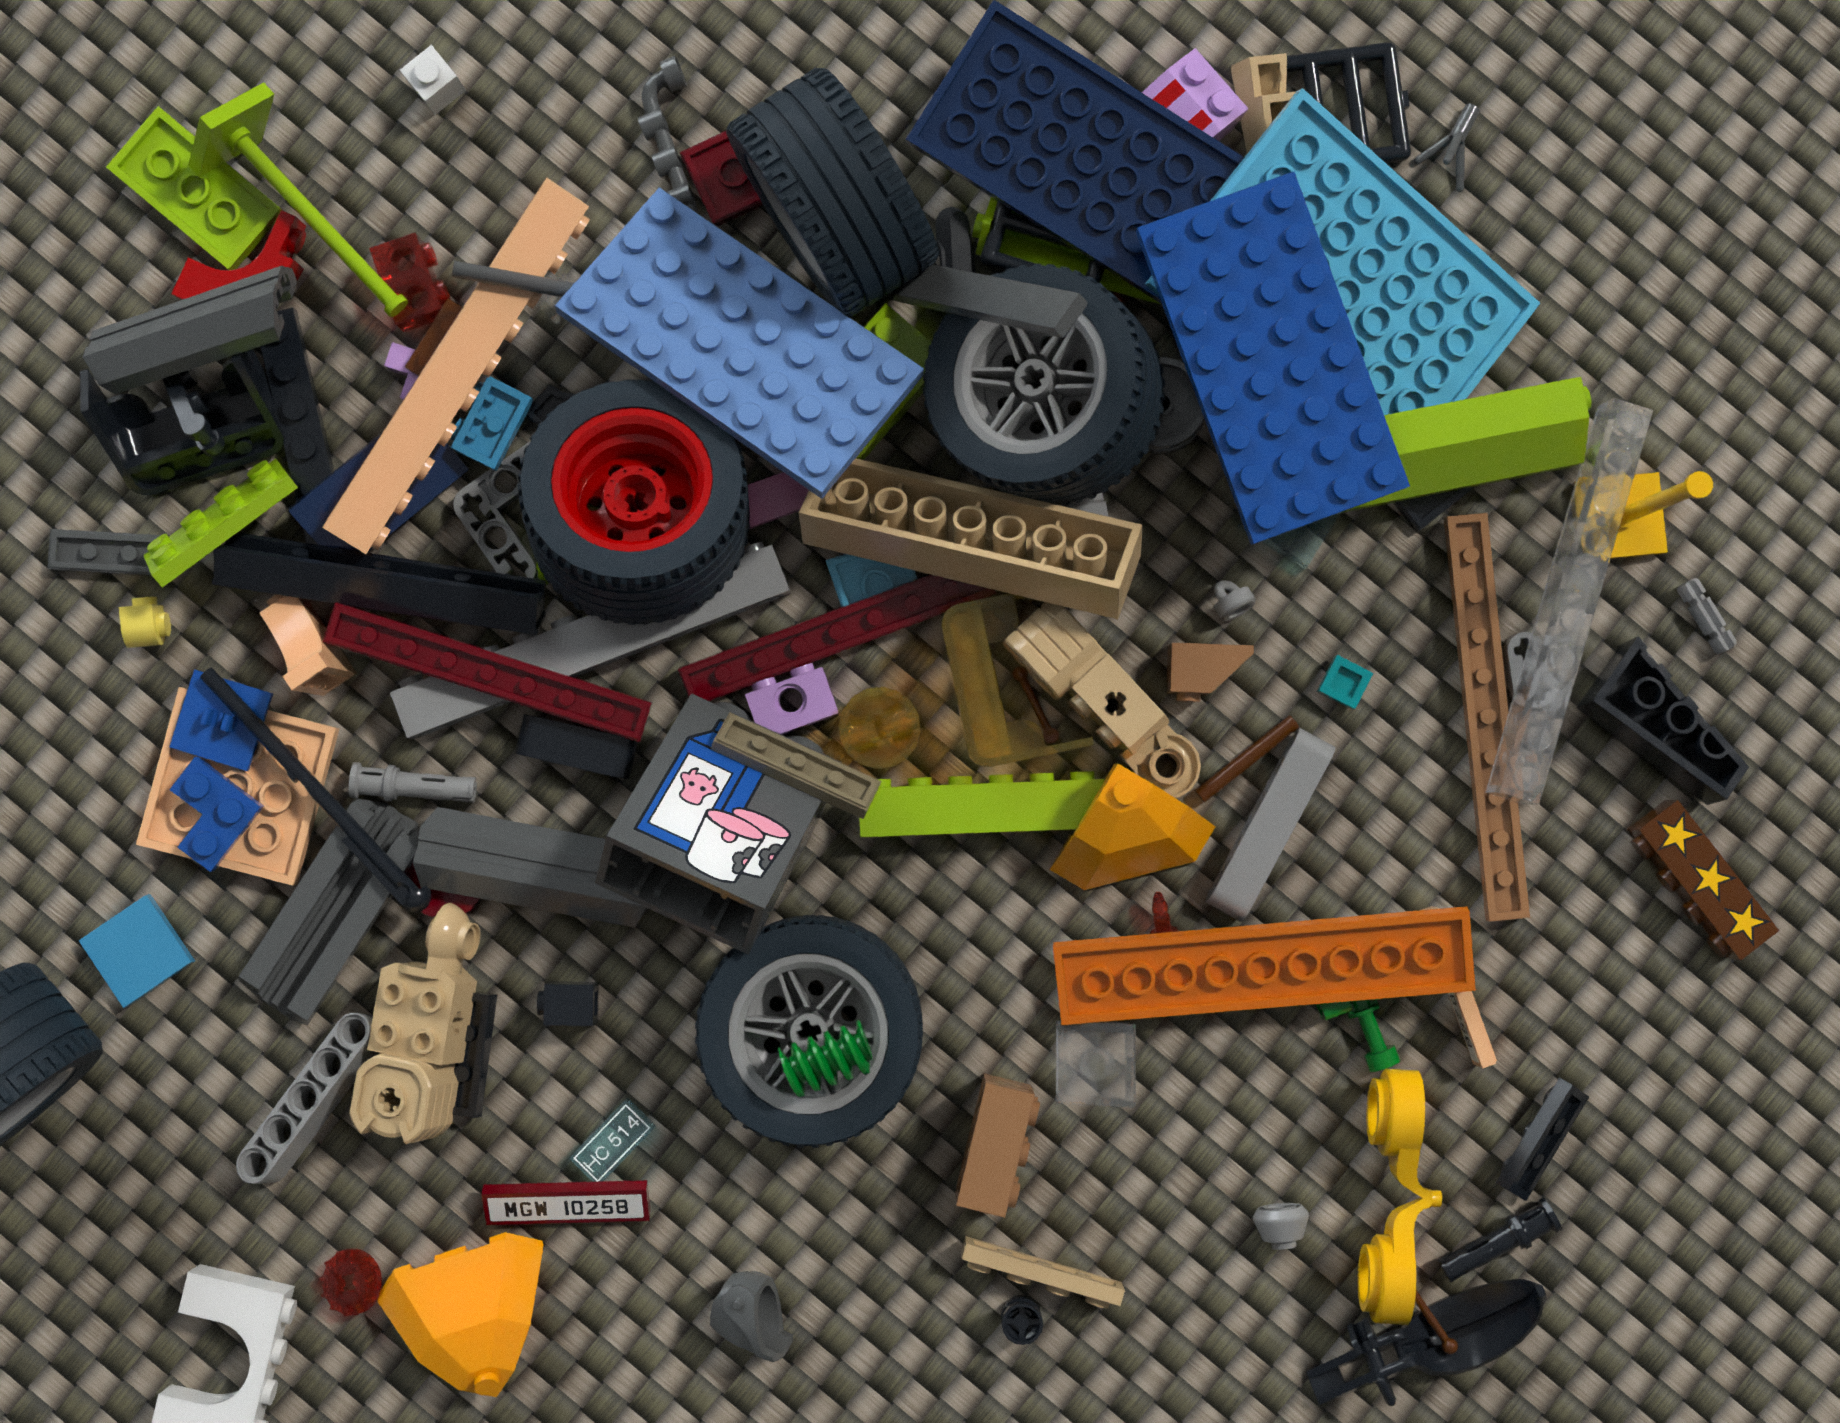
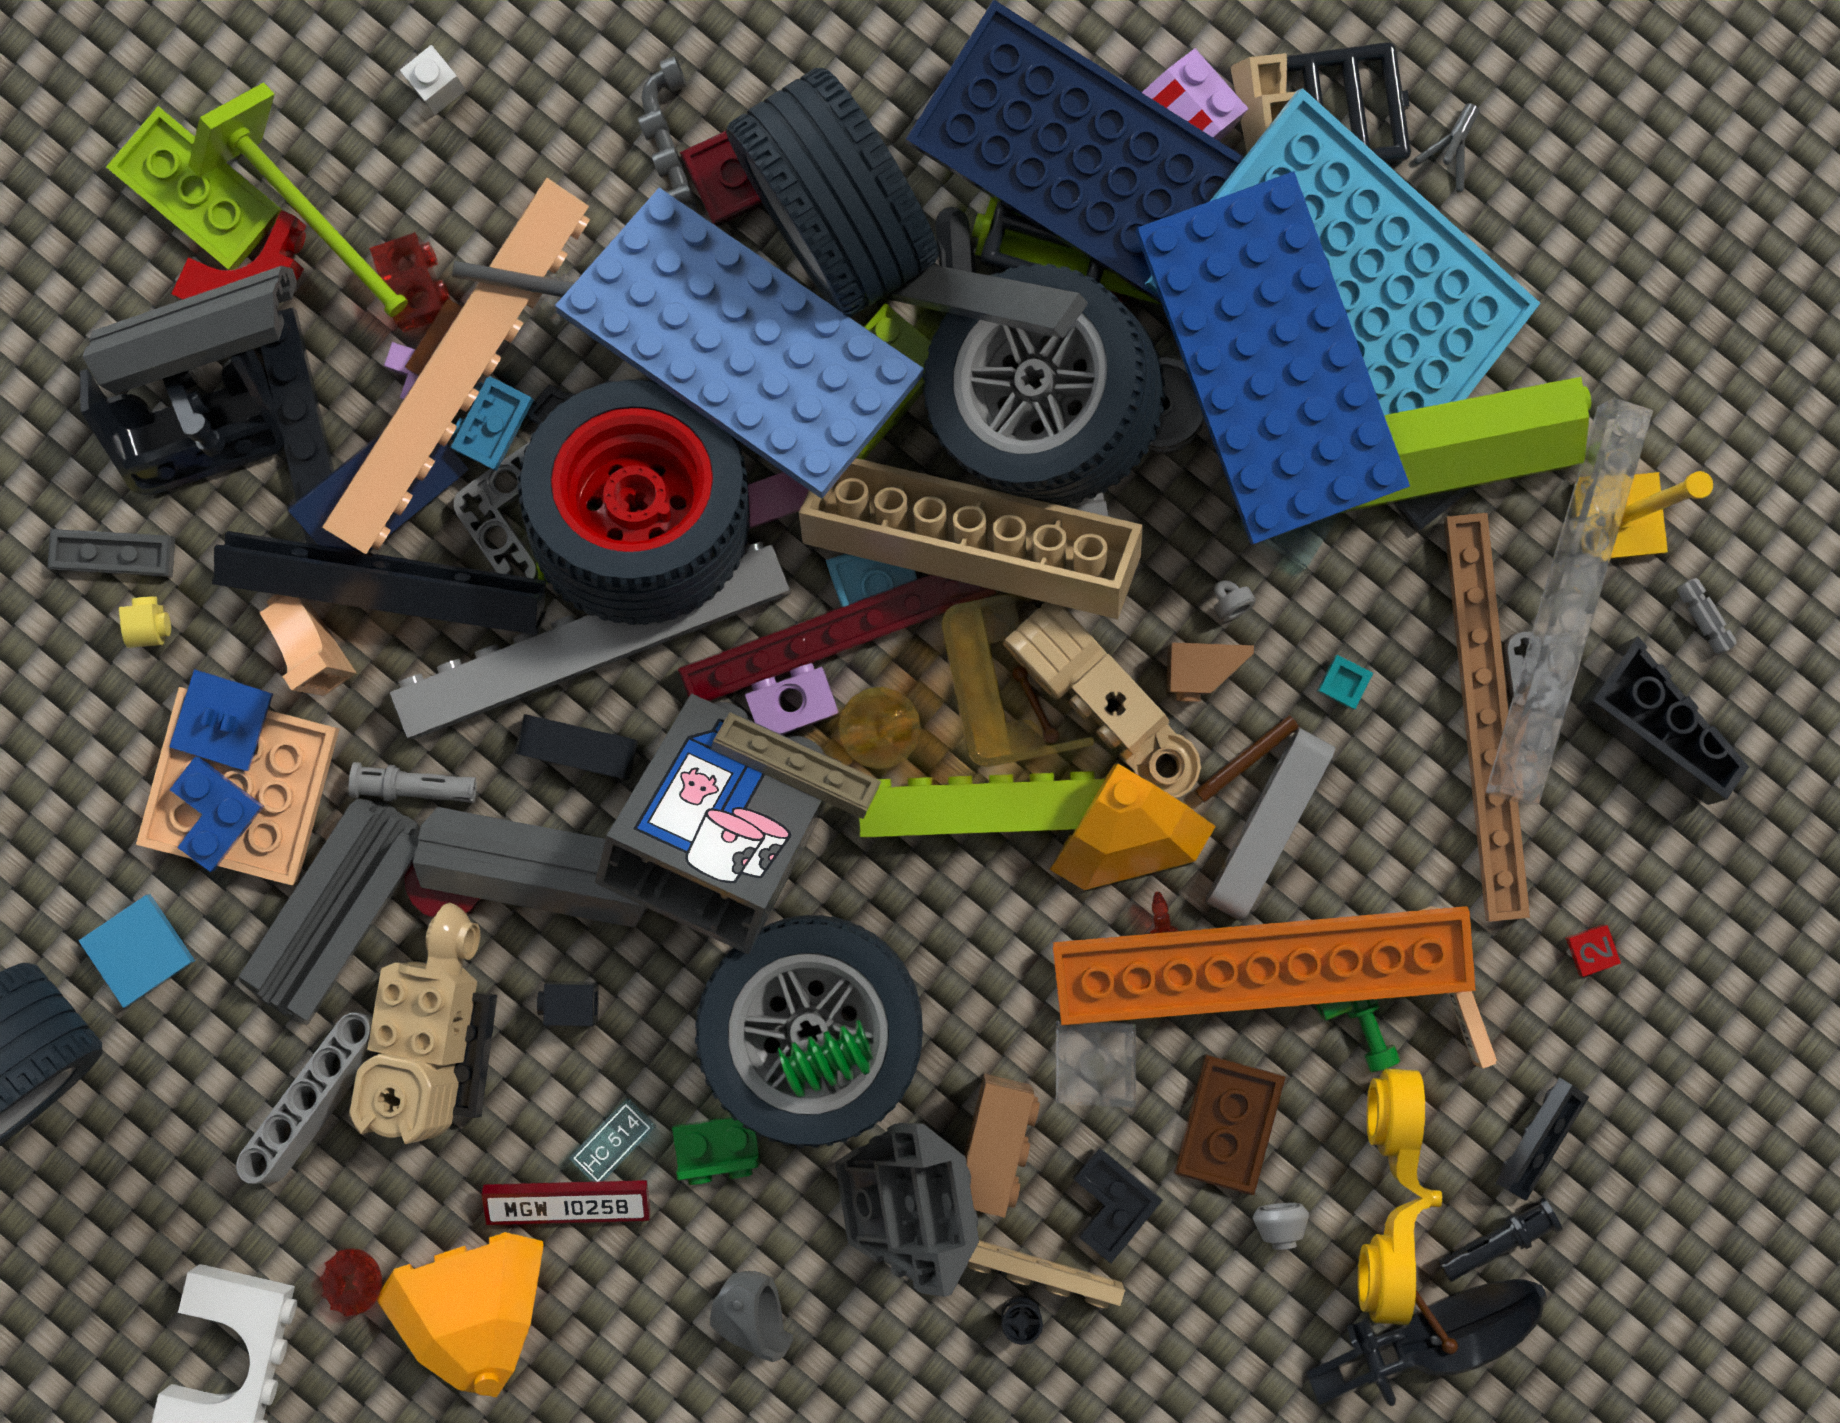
(208, 529): lime plate -> none
(357, 838): black bar -> none
(487, 672): dark red tile -> none
(714, 1149): none -> green bracket
(910, 1206): none -> dark grey wedge
(1124, 1208): none -> black plate
(1229, 1124): none -> reddish brown tile
(1593, 950): none -> red tile
(1702, 880): reddish brown brick -> none

